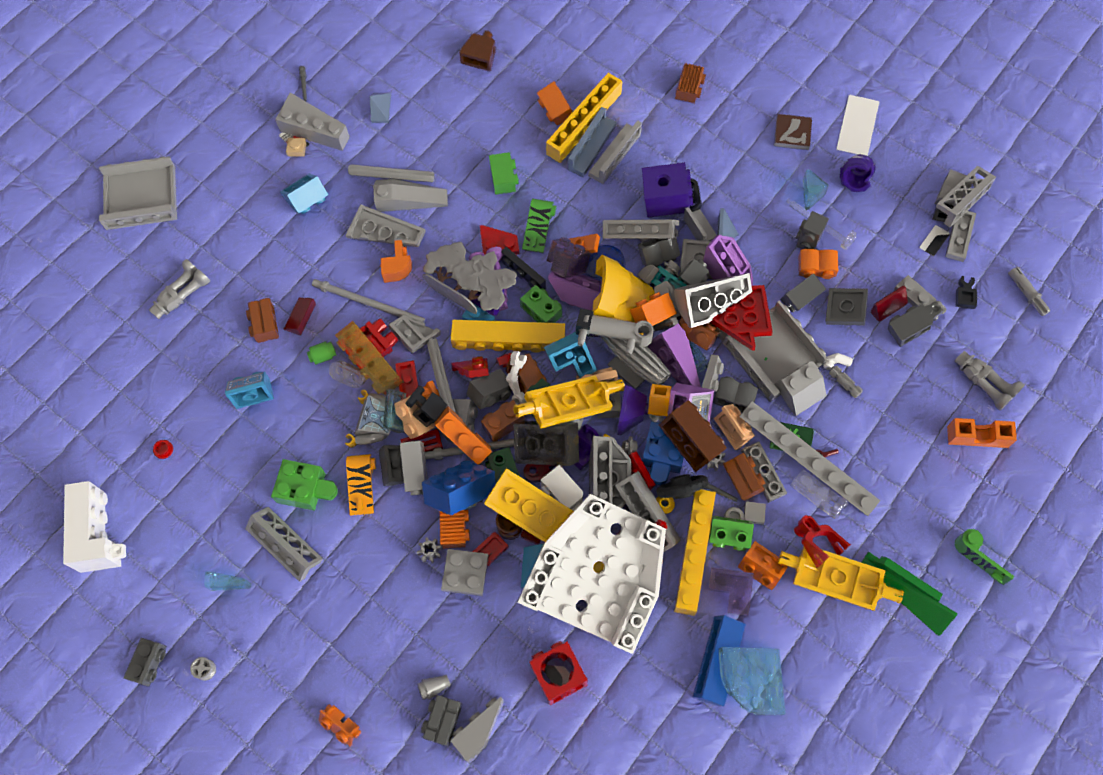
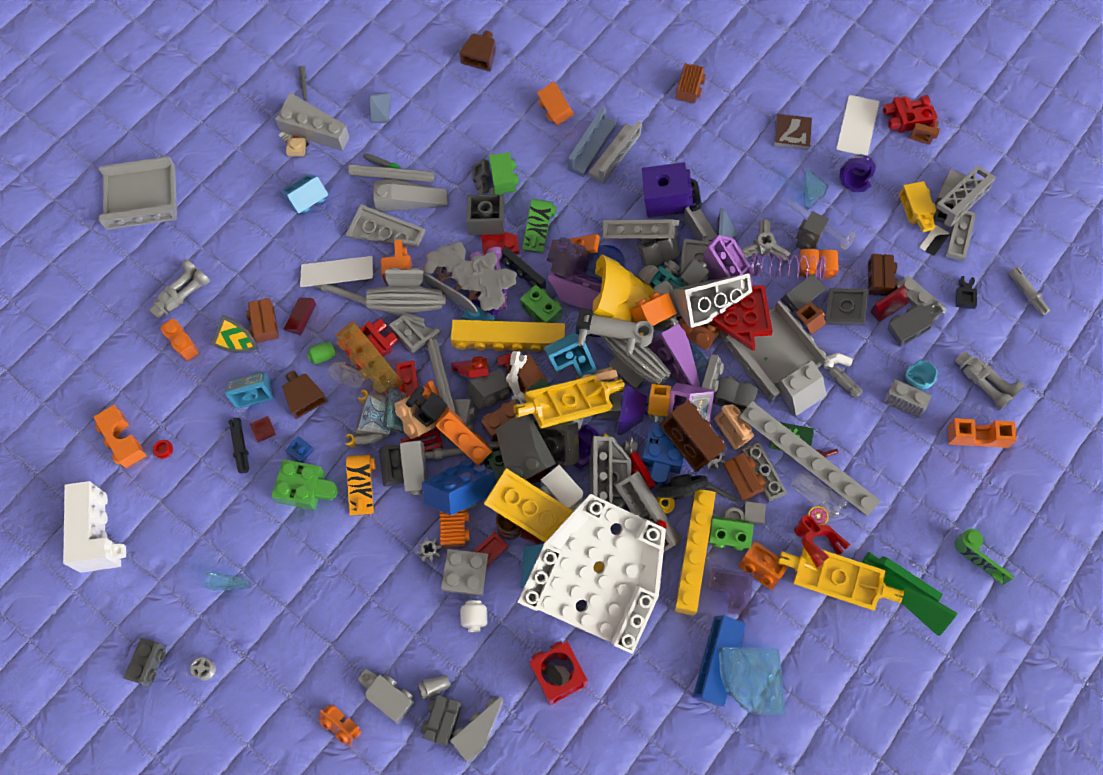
(111, 424): none -> orange arch
(179, 340): none -> orange brick
(233, 336): none -> shield
(240, 452): none -> black axle
(263, 429): none -> clear red tile
(279, 545): light grey fence -> none
(299, 449): none -> blue tile
(302, 394): none -> reddish brown torso
(336, 271): none -> white sticker
(380, 161): none -> dark grey piece
(386, 696): none -> light grey hinge
(404, 293): none -> light grey plate
(473, 615): none -> white head
(480, 172): none -> dark grey plate
(485, 213): none -> dark grey hinge
(523, 447): none -> dark grey slope
(574, 127): yellow brick -> none
(765, 244): none -> light grey bush
(811, 317): none -> dark orange brick
(818, 271): none -> medium lavender piece
(819, 514): none -> tile
(881, 274): none -> reddish brown brick
(907, 113): none -> red hips
(907, 398): none -> light grey brick
(918, 205): none -> yellow hinge
(921, 375): none -> medium azure hair
(925, 133): none -> dark orange bracket

